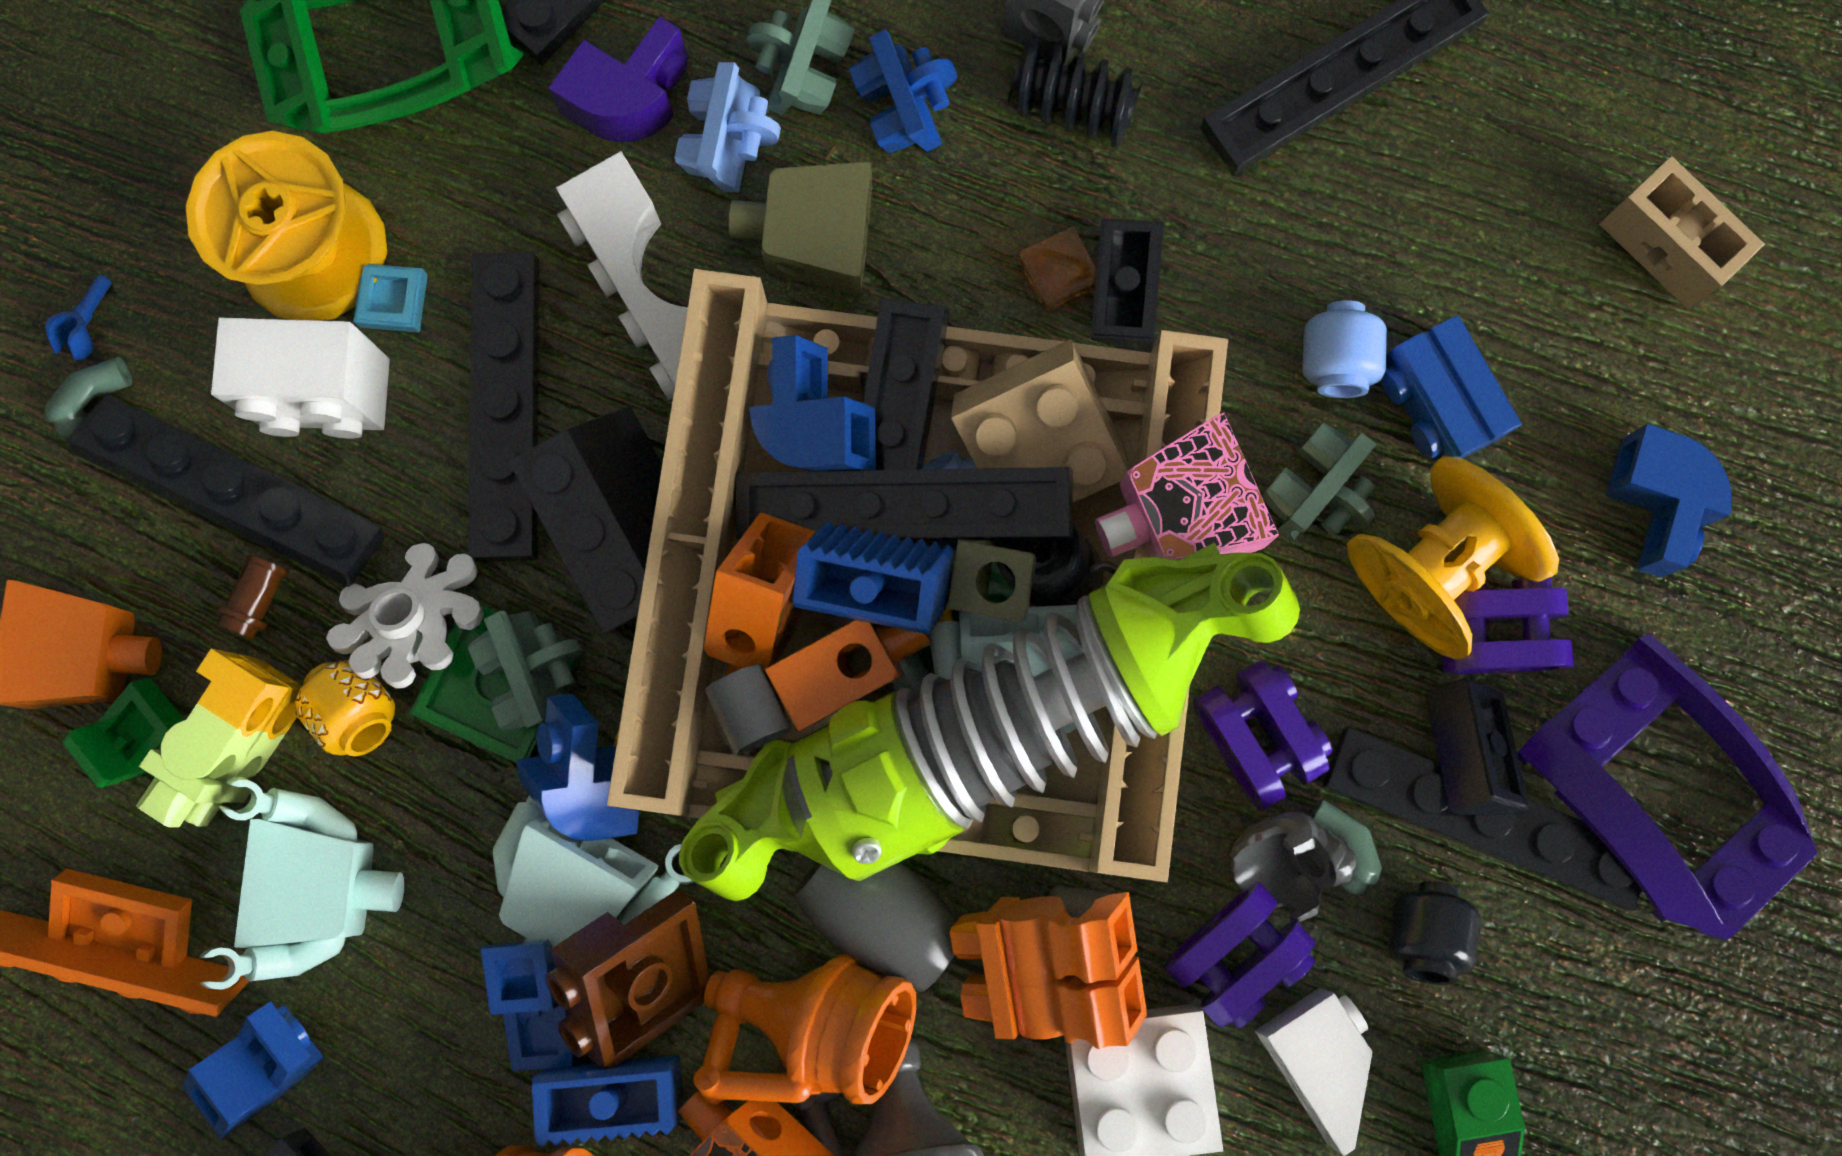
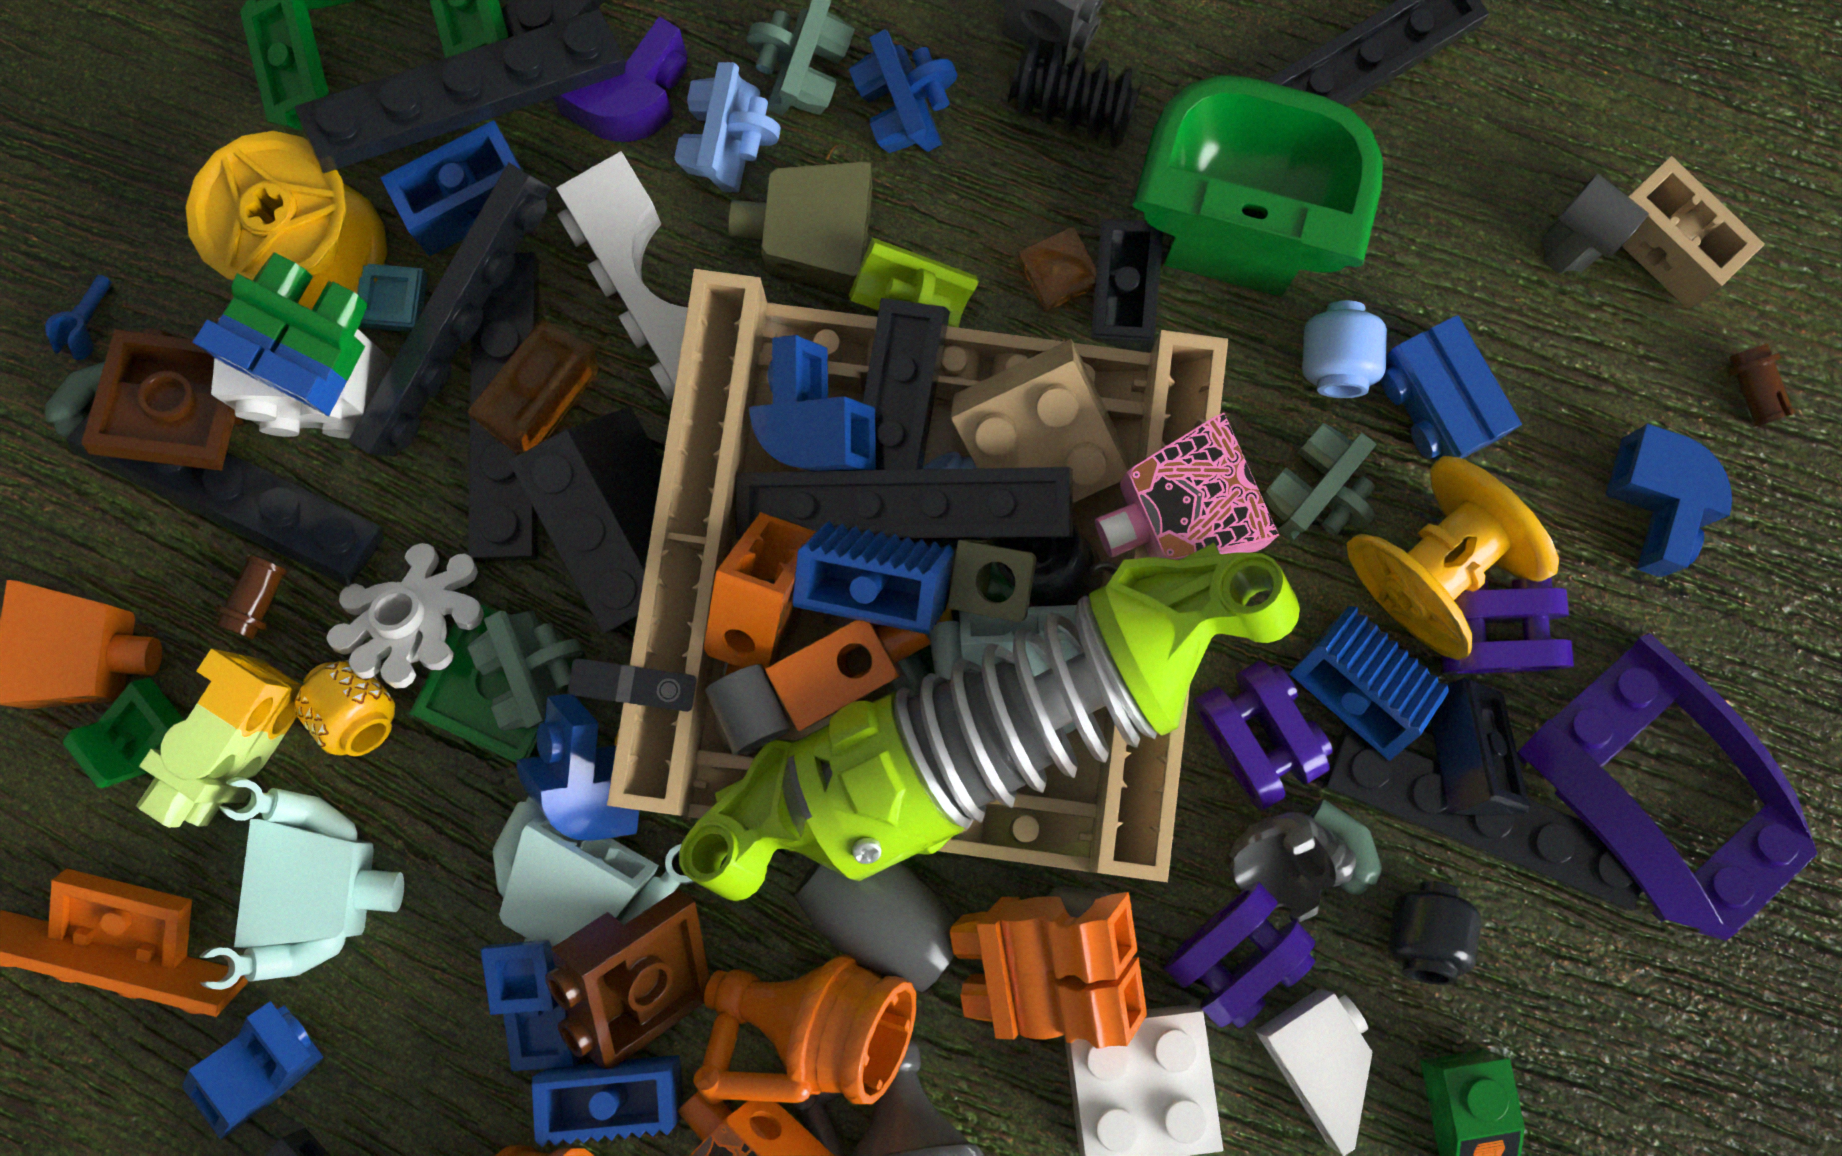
(159, 403): none -> reddish brown plate
(285, 343): none -> hips
(449, 186): none -> blue brick
(451, 313): none -> black plate
(460, 90): none -> black plate
(536, 387): none -> clear orange slope
(632, 685): none -> black sticker
(910, 277): none -> lime hips
(1260, 182): none -> green piece
(1370, 683): none -> blue brick
(1591, 226): none -> dark grey piece
(1761, 384): none -> reddish brown pin

